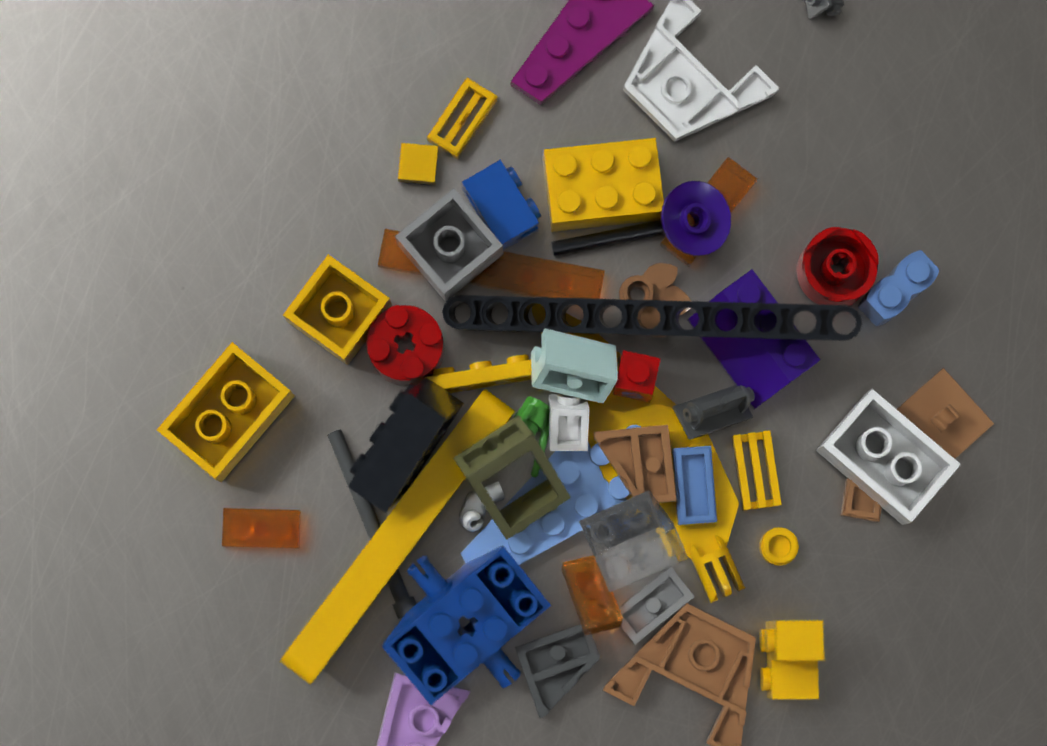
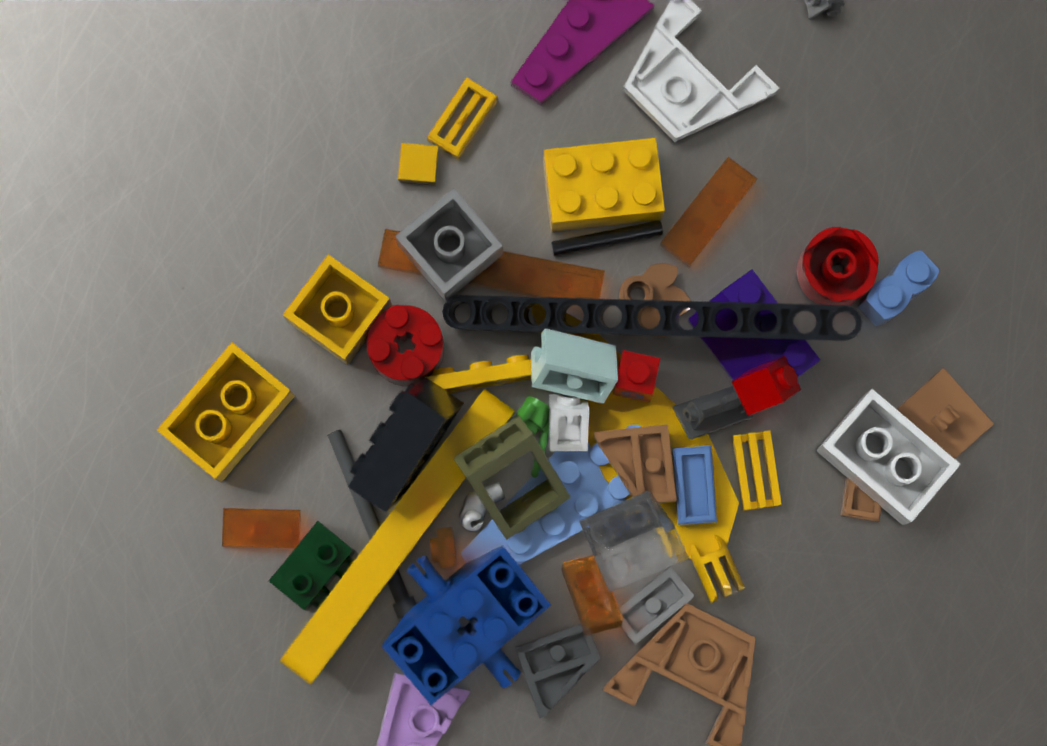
(313, 567): none -> dark green brick
(444, 549): none -> clear orange plate
(500, 203): blue brick -> none
(710, 217): dark purple dish -> none
(766, 385): none -> red brick
(778, 546): yellow tile -> none
(791, 658): yellow brick -> none

